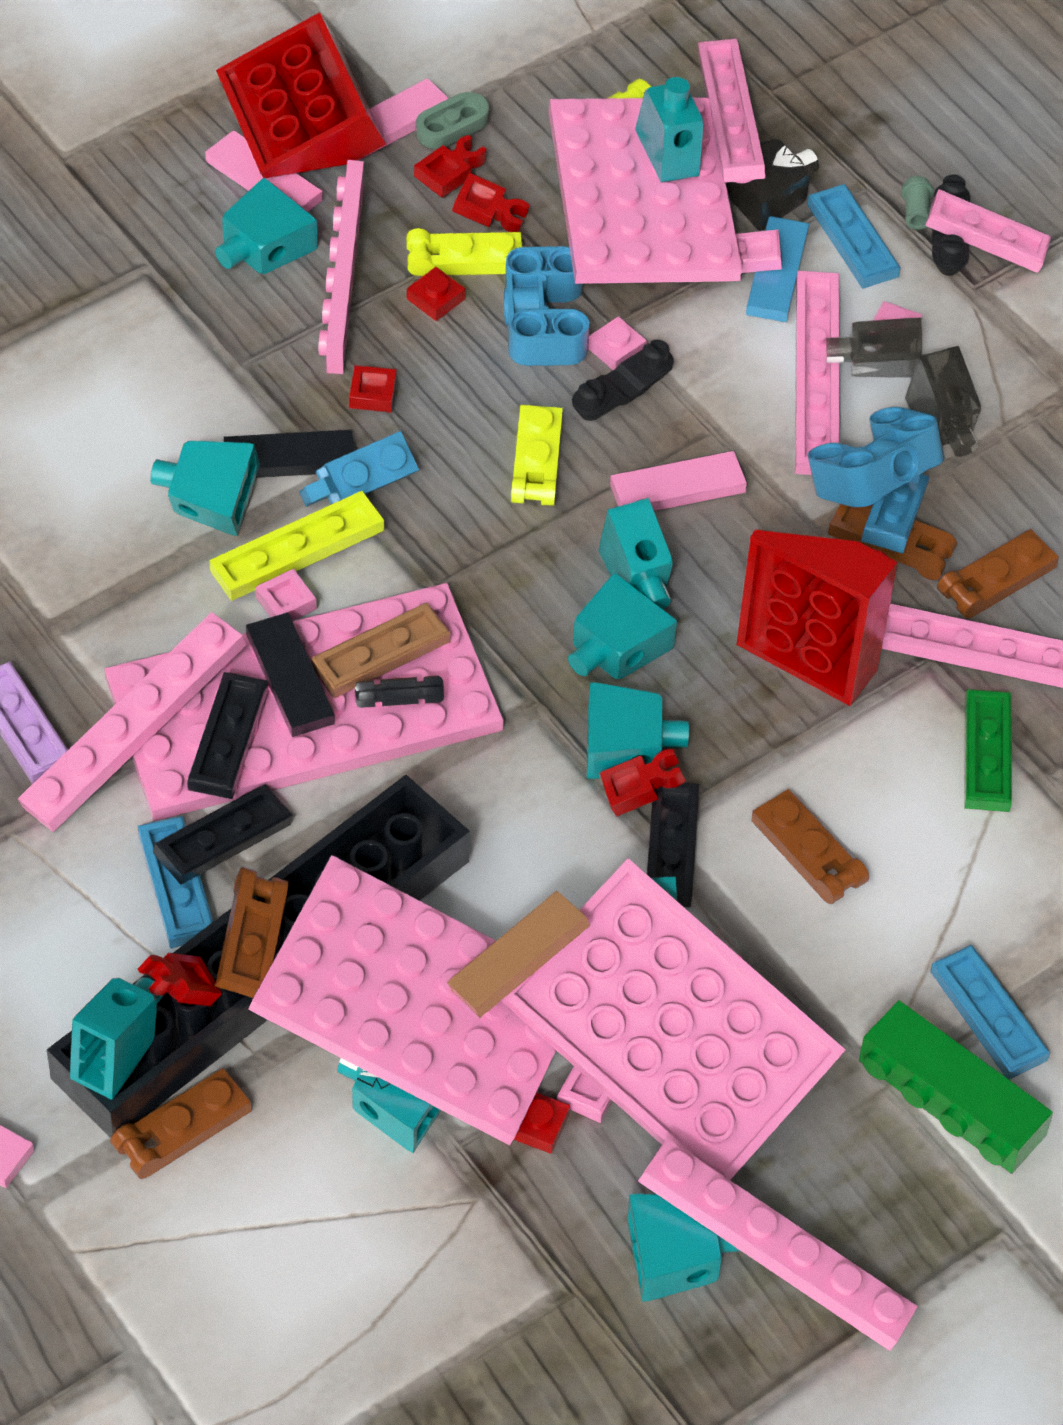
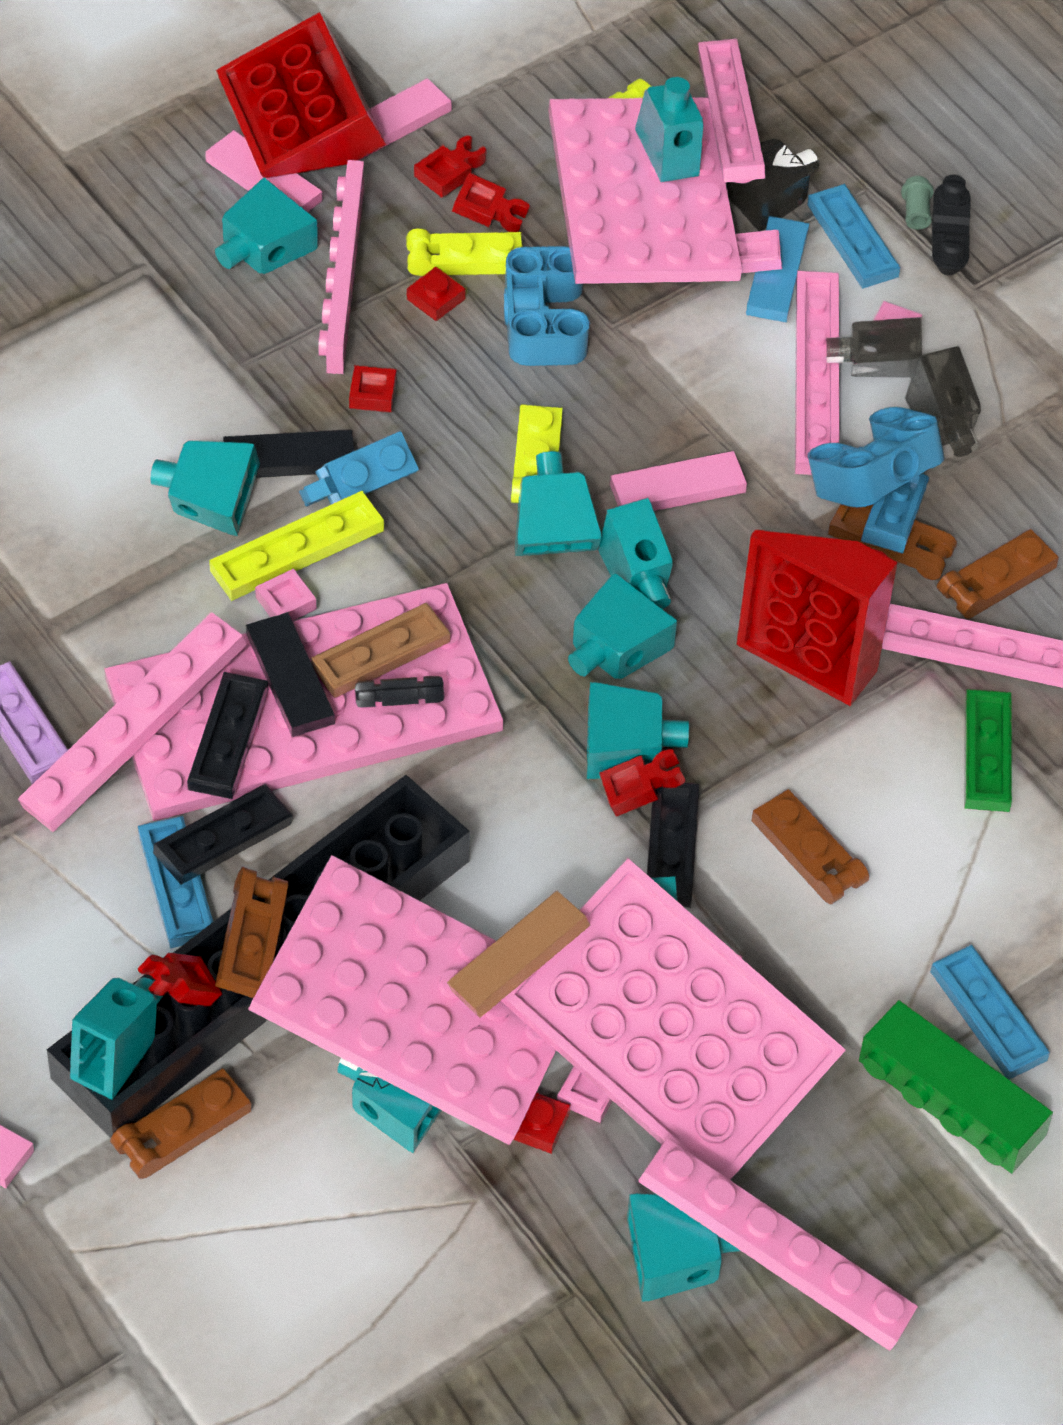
(452, 120): sand green plate -> none
(555, 511): none -> teal torso
(615, 342): bright pink plate -> none
(625, 382): black piece -> none
(988, 231): bright pink tile -> none

